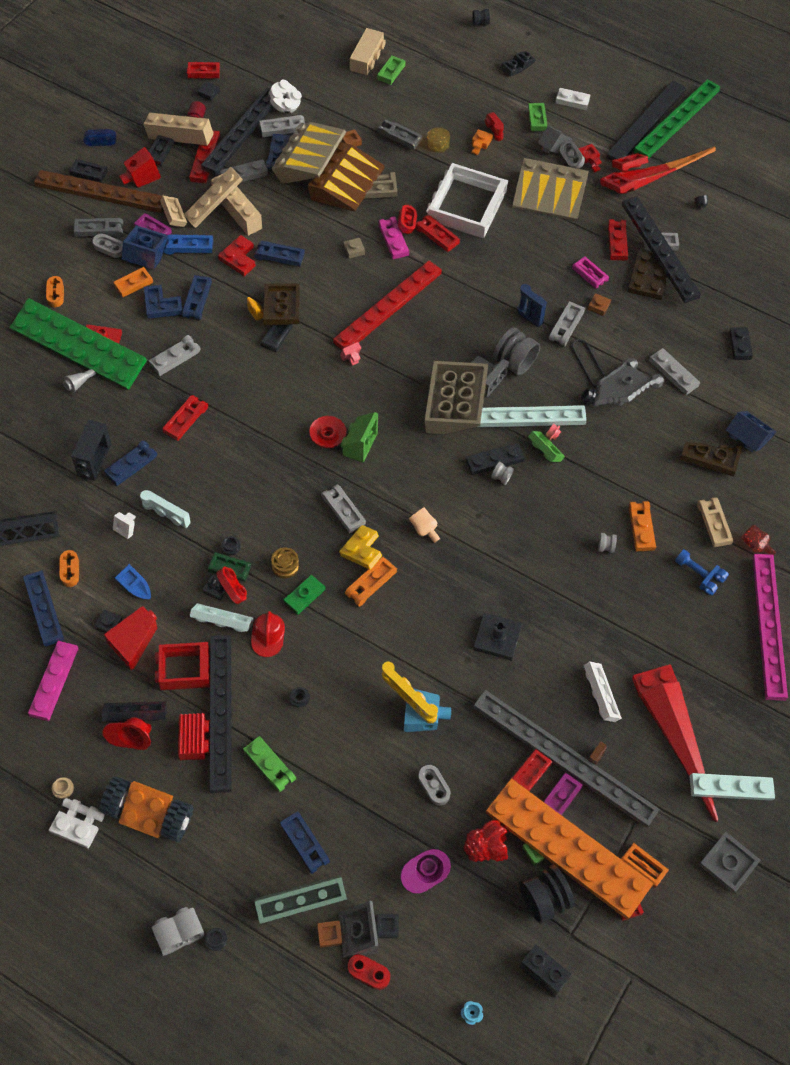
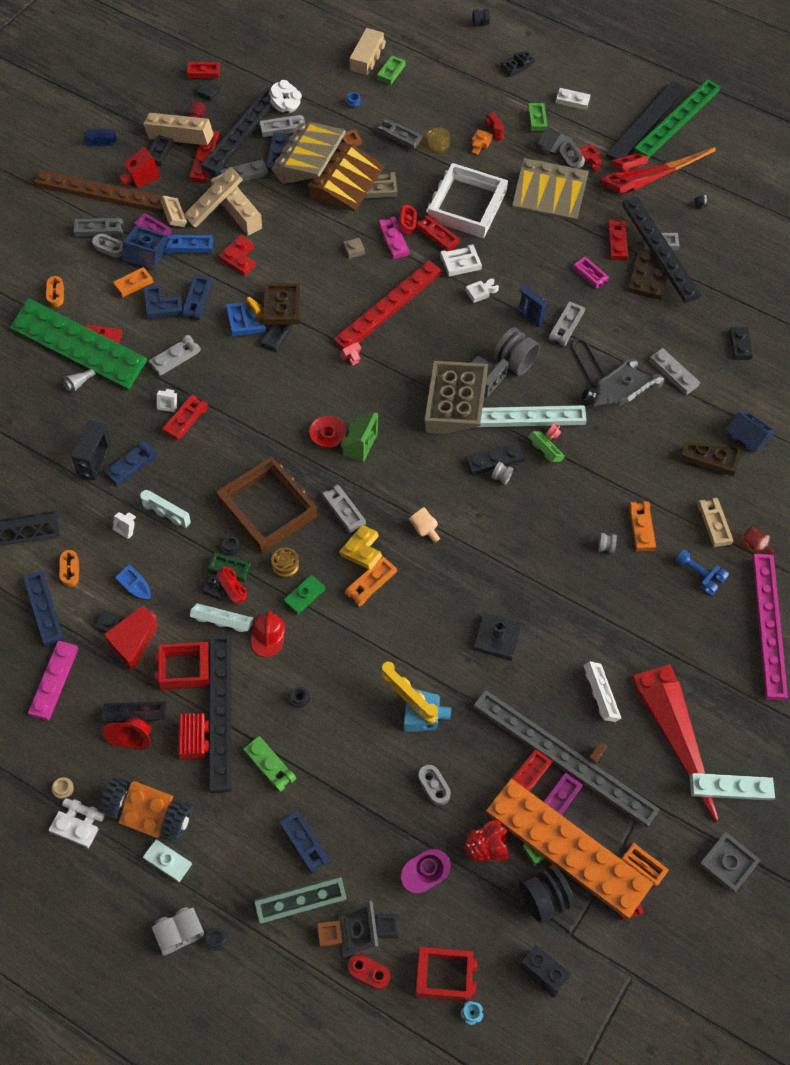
(88, 171): black plate -> none
(167, 400): none -> white tile
(167, 860): none -> light aqua plate
(242, 320): none -> blue wing
(250, 478): none -> reddish brown window
(279, 253): dark blue plate -> none
(353, 99): none -> blue plate
(439, 994): none -> red window
(461, 264): none -> white plate
(480, 291): none -> white plate
(599, 304): dark orange plate -> none

